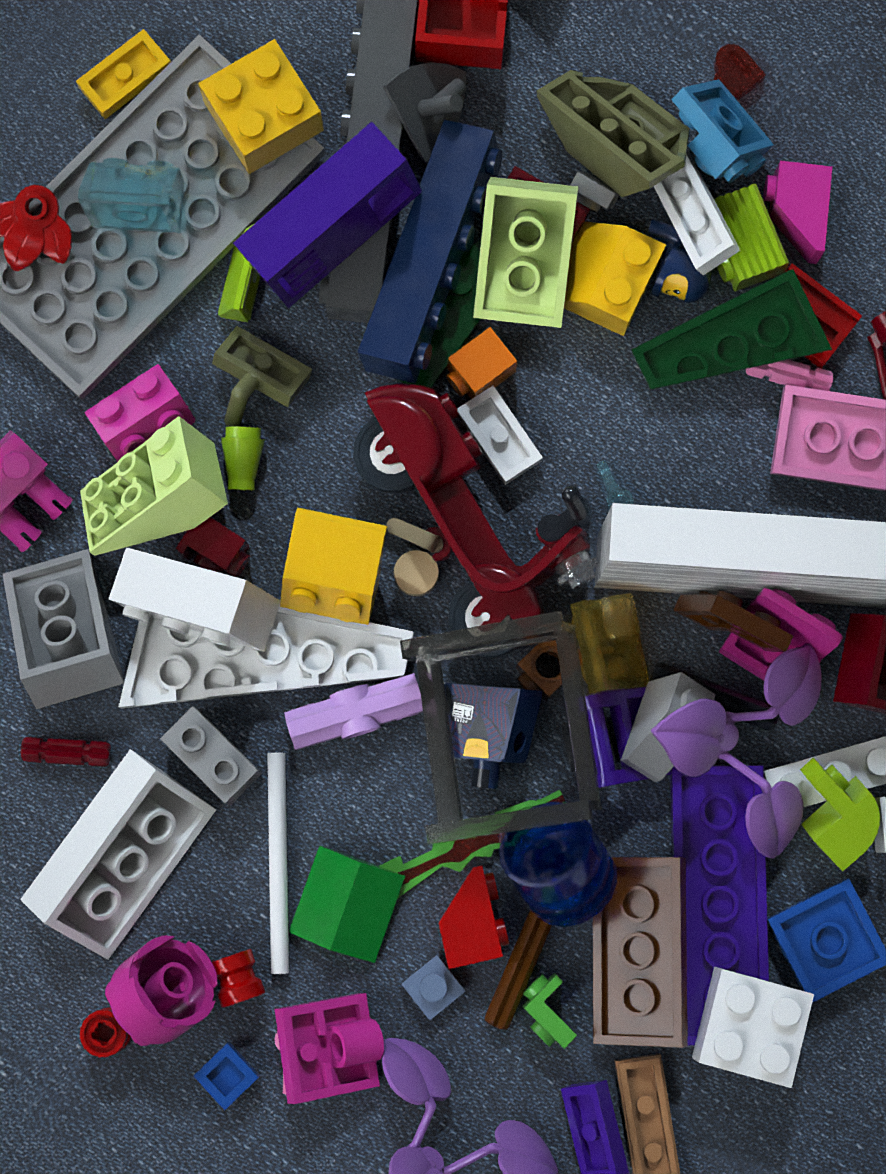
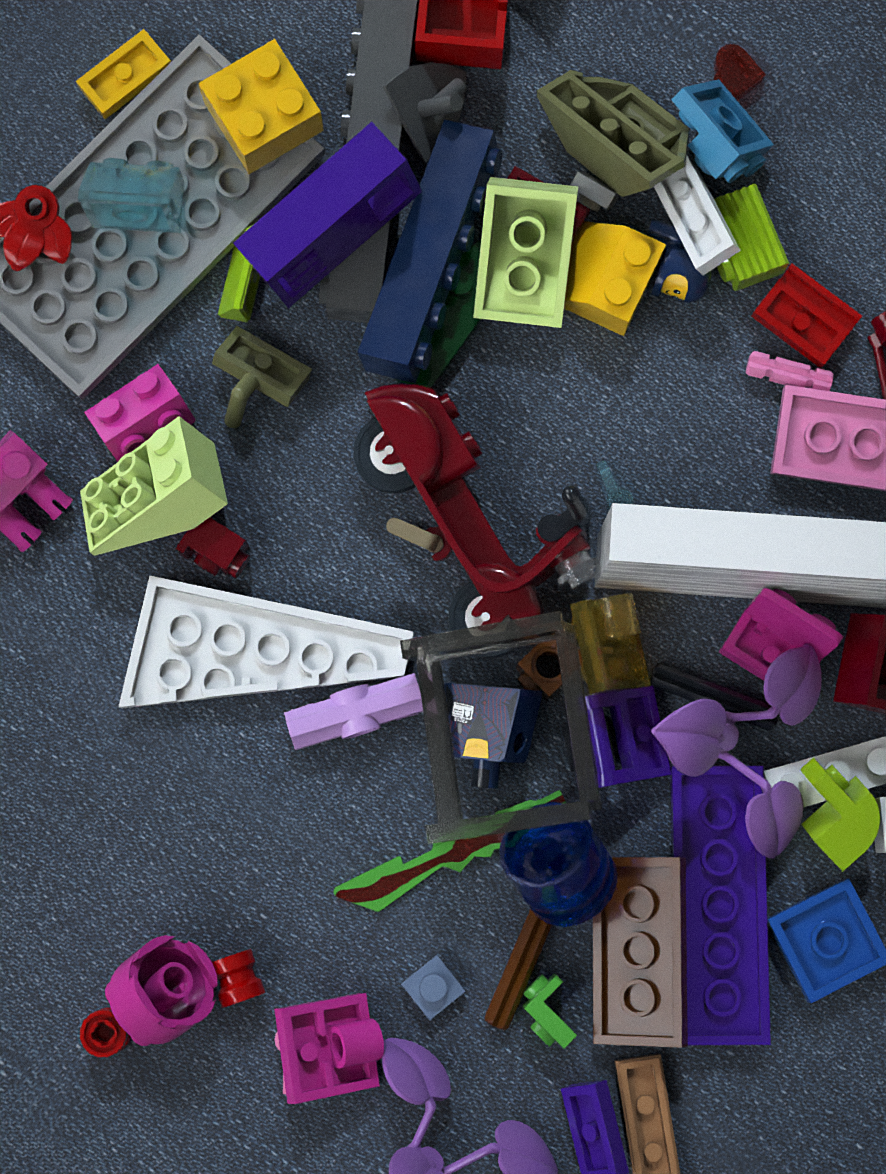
(61, 629): light grey slope -> none
(65, 751): dark red axle -> none
(117, 855): white slope -> none
(194, 599): white wedge -> none
(211, 756): light grey brick -> none
(226, 1076): blue plate -> none
(242, 456): lime cone -> none
(278, 863): white axle -> none
(333, 566): yellow slope -> none
(346, 904): green slope -> none
(416, 573): tan tile -> none
(468, 924): red slope -> none
(480, 365): orange brick -> none
(499, 435): white plate -> none
(660, 699): light grey slope -> none
(725, 613): reddish brown plate -> none
(743, 333): dark green wing -> none
(752, 1027): white brick -> none
(800, 205): dark pink slope -> none

